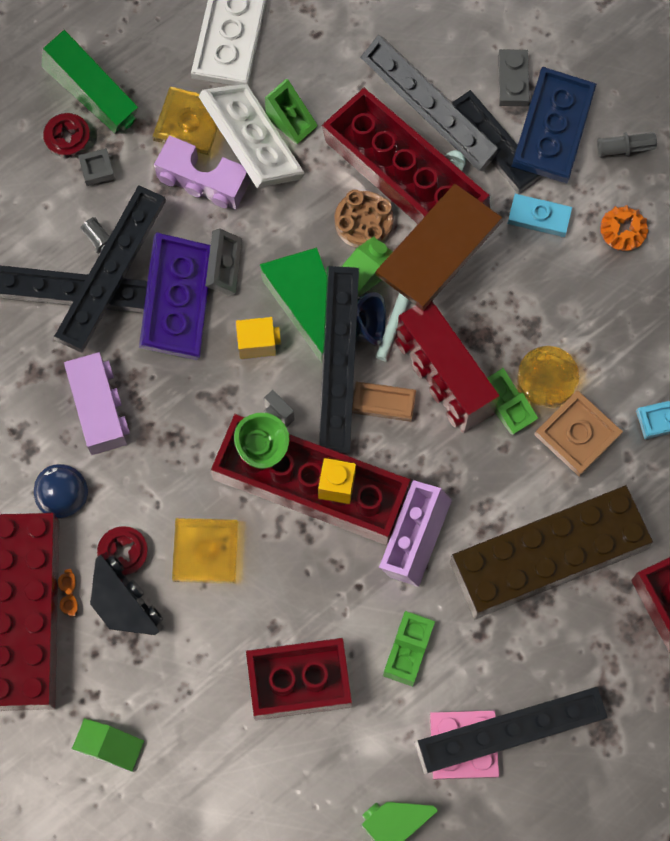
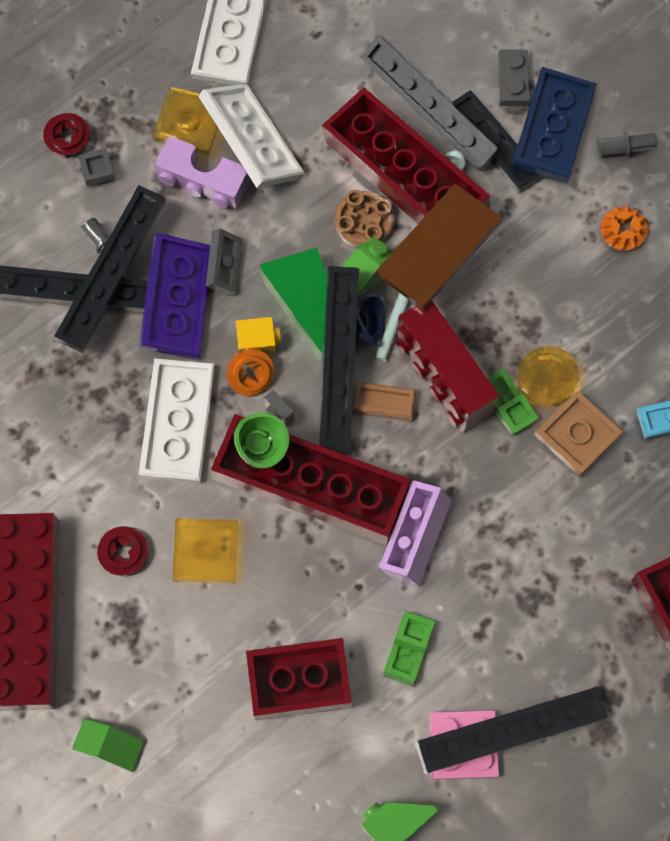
(60, 490): dark blue helmet -> none
(67, 584): orange piece -> none
(88, 82): green slope -> none
(97, 403): lavender brick -> none
(121, 601): black slope -> none
(177, 421): none -> white tile
(245, 384): none -> orange gear
(289, 112): bright green slope -> none
(336, 481): yellow brick -> none
(539, 215): medium azure plate -> none
(550, 552): dark brown brick -> none

